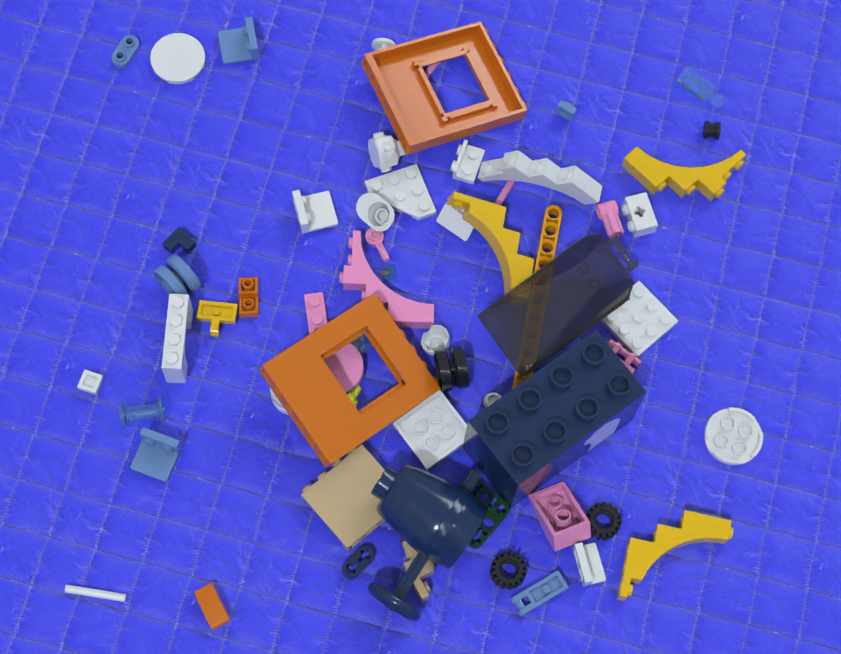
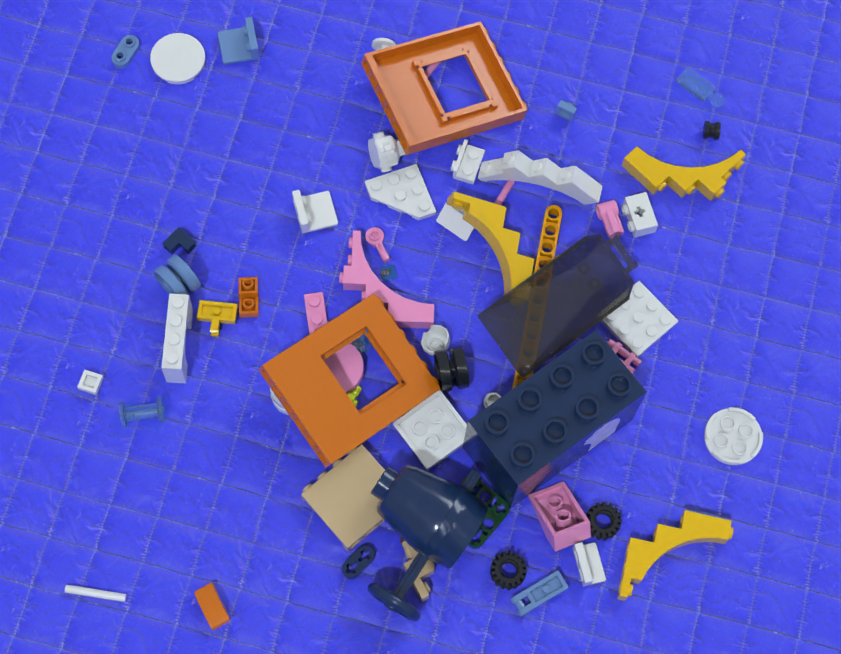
(156, 455): medium blue bracket -> none
(375, 211): white piece -> none

